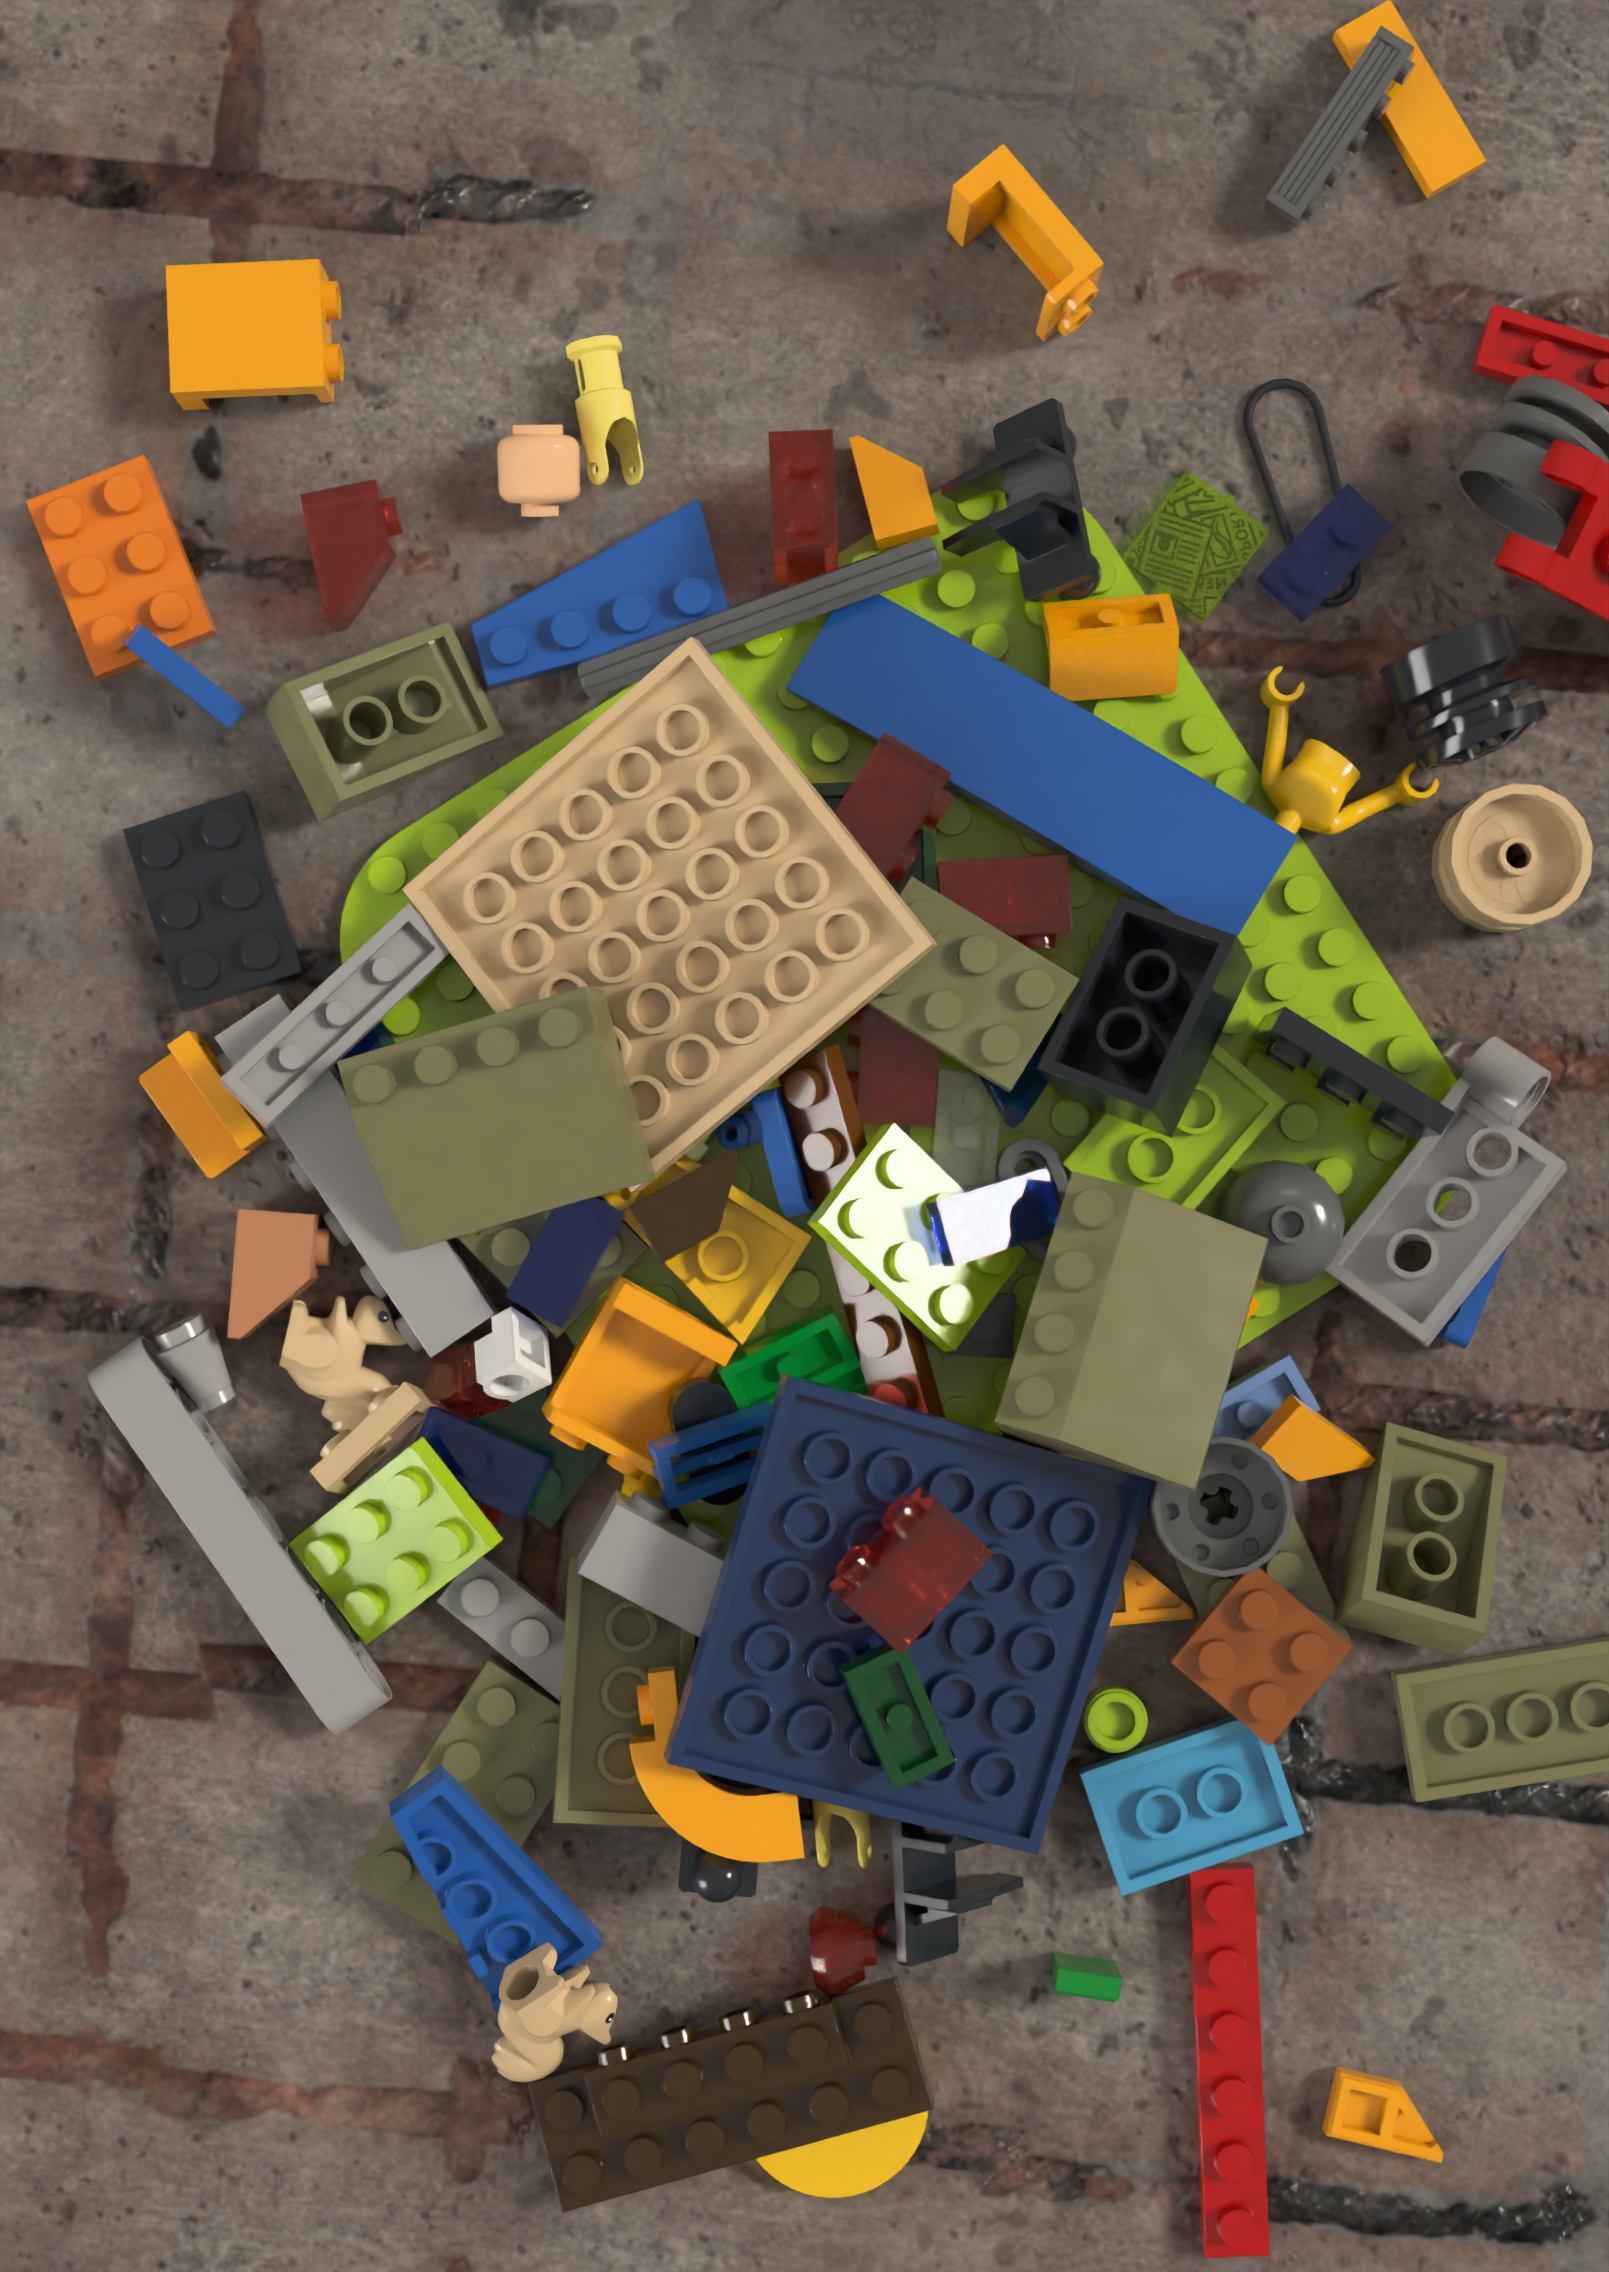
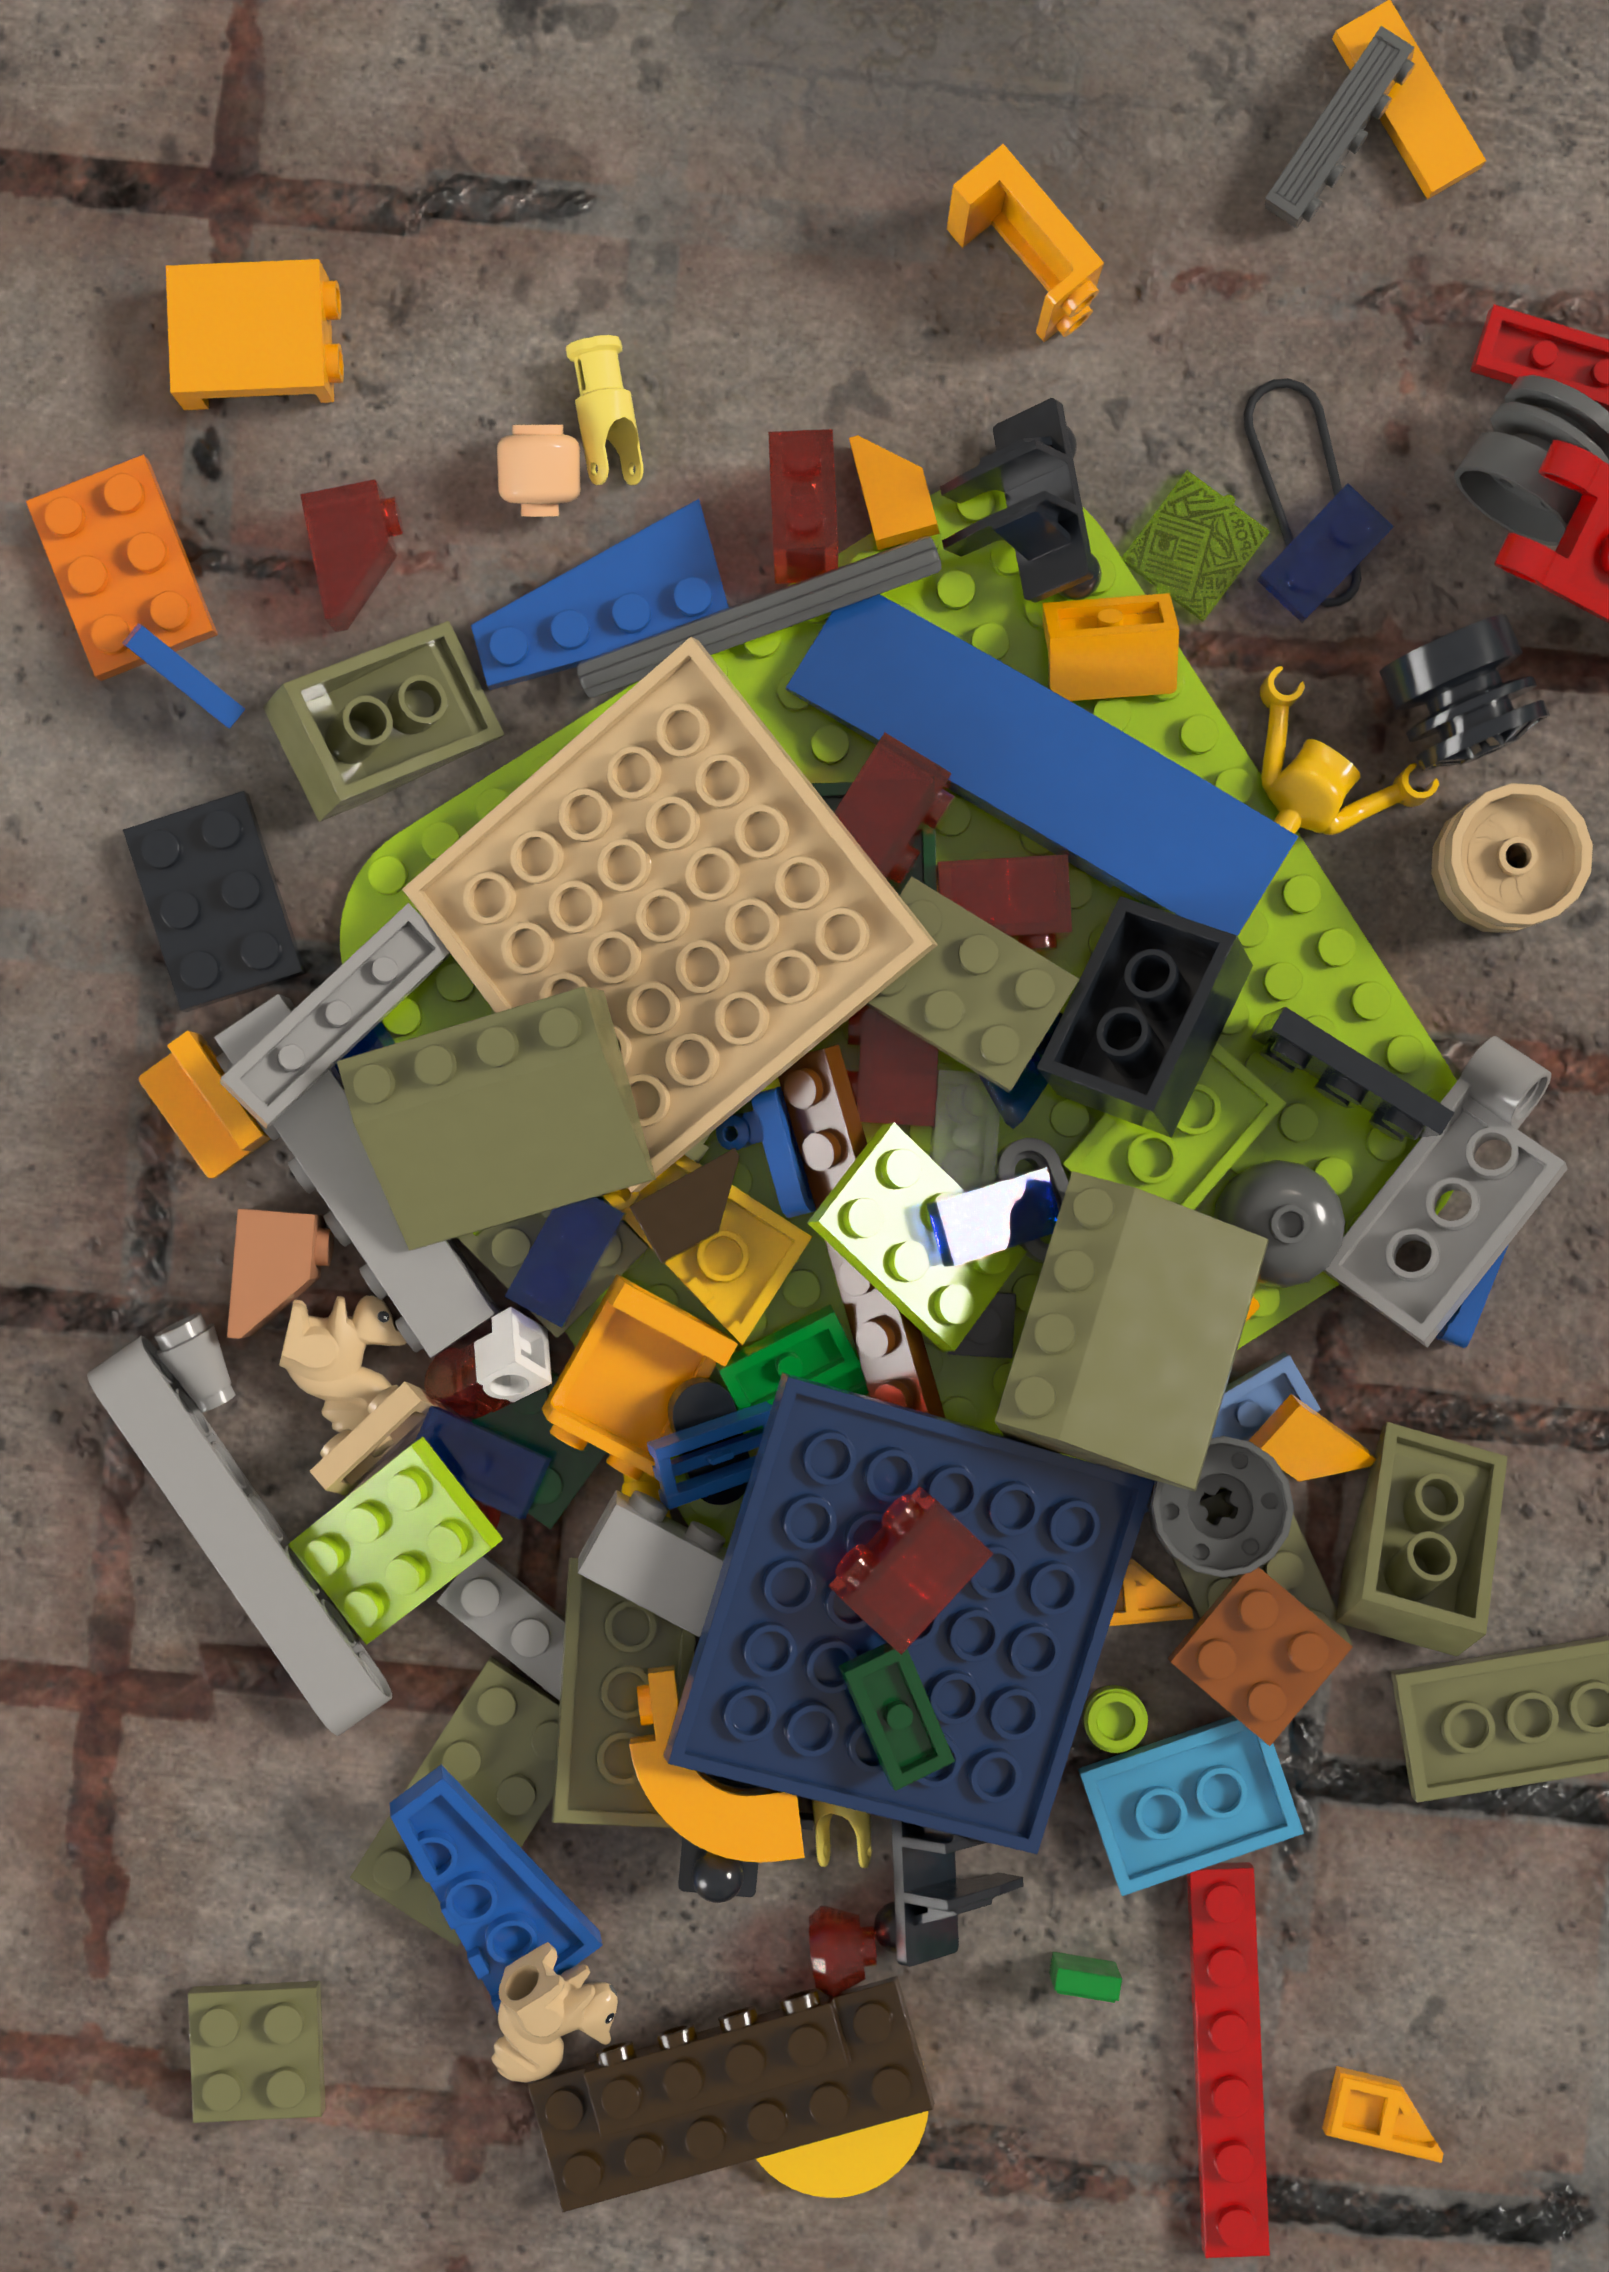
(256, 2051): none -> olive plate

